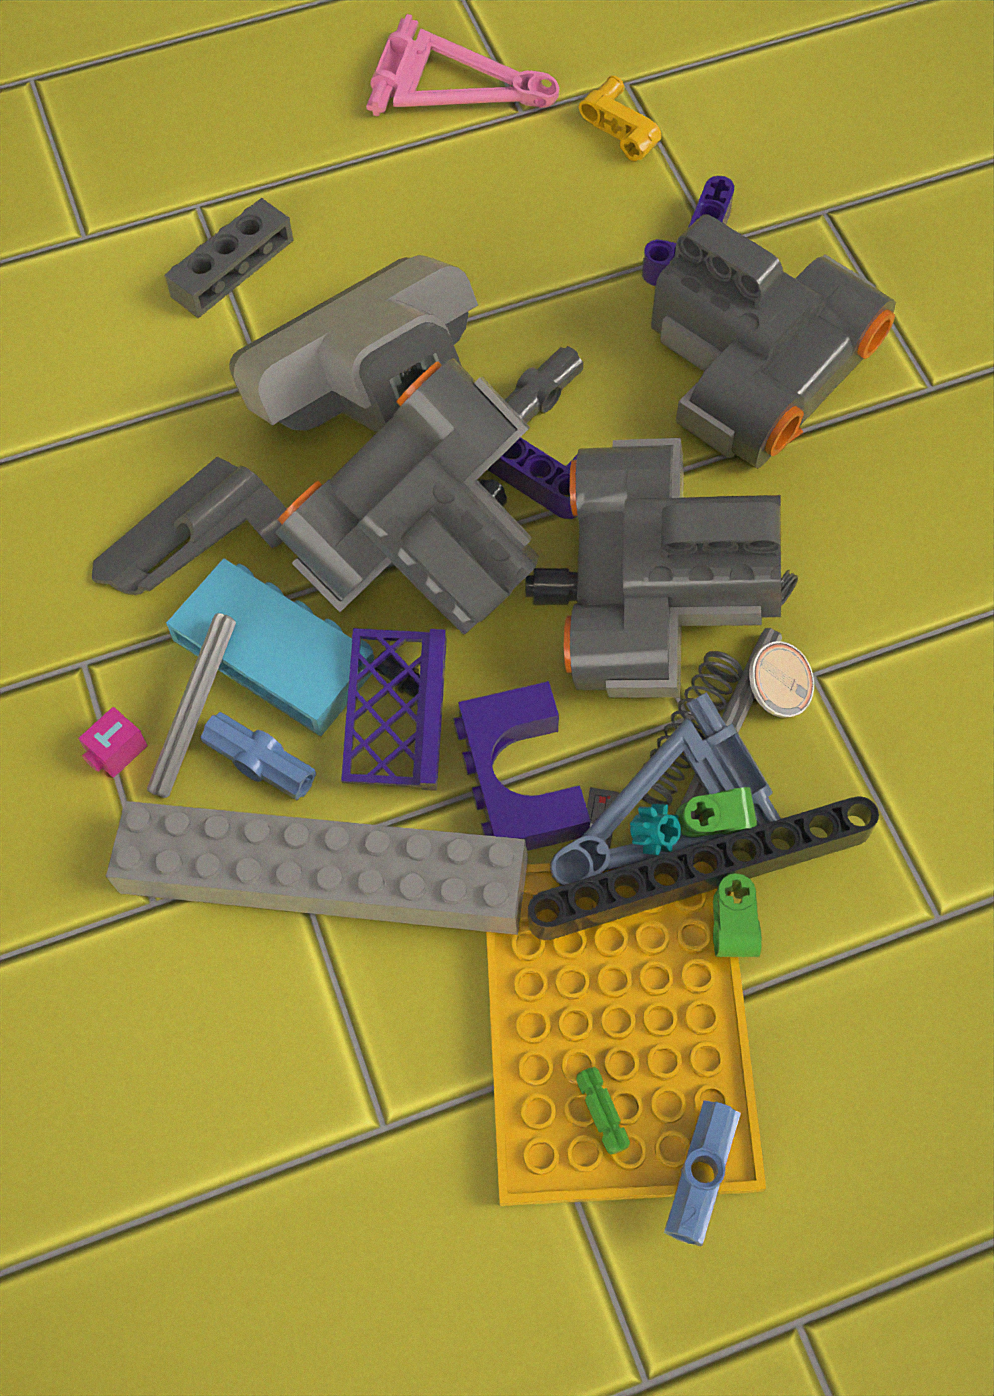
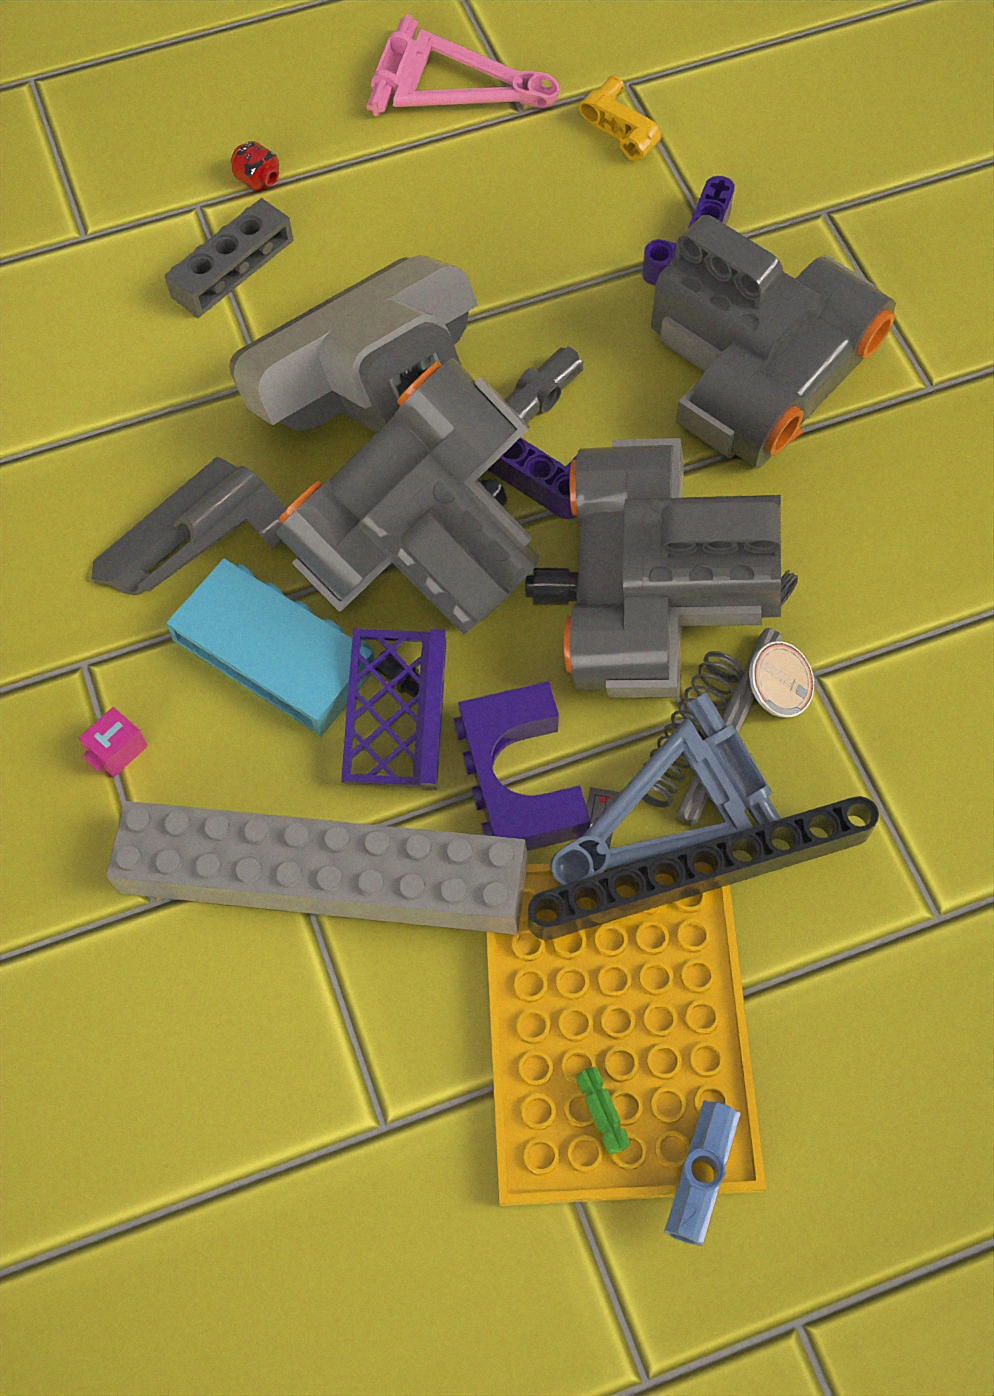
(191, 705): light grey axle -> none
(255, 165): none -> red head
(258, 755): medium blue piece -> none
(655, 829): teal gear -> none
(721, 812): bright green piece -> none
(736, 925): bright green piece -> none

